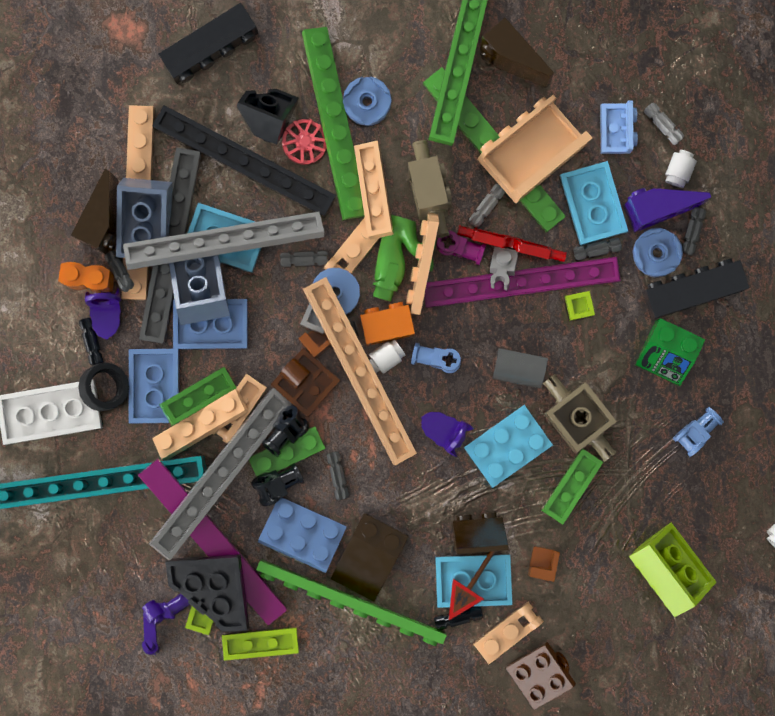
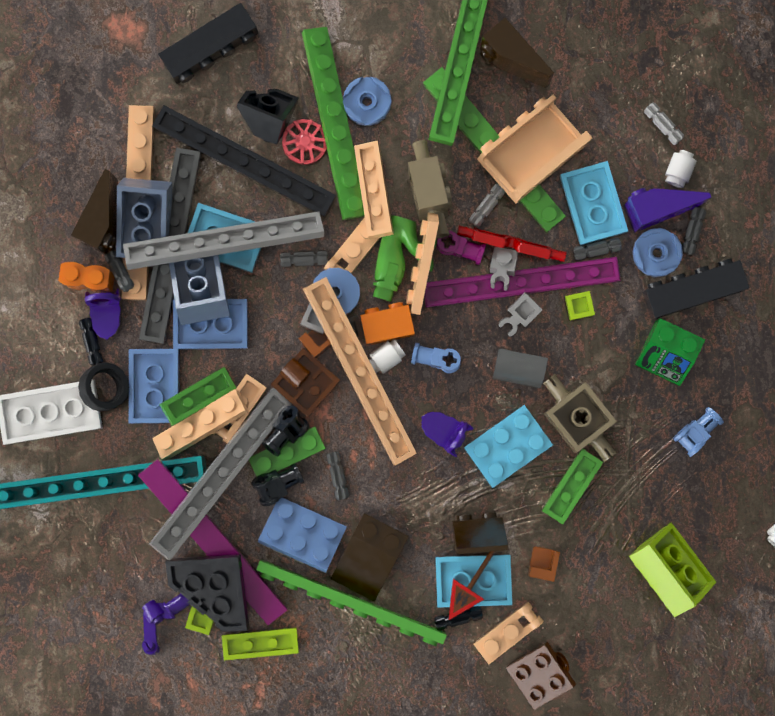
(522, 312): none -> light grey plate
(617, 128): light blue bracket -> none

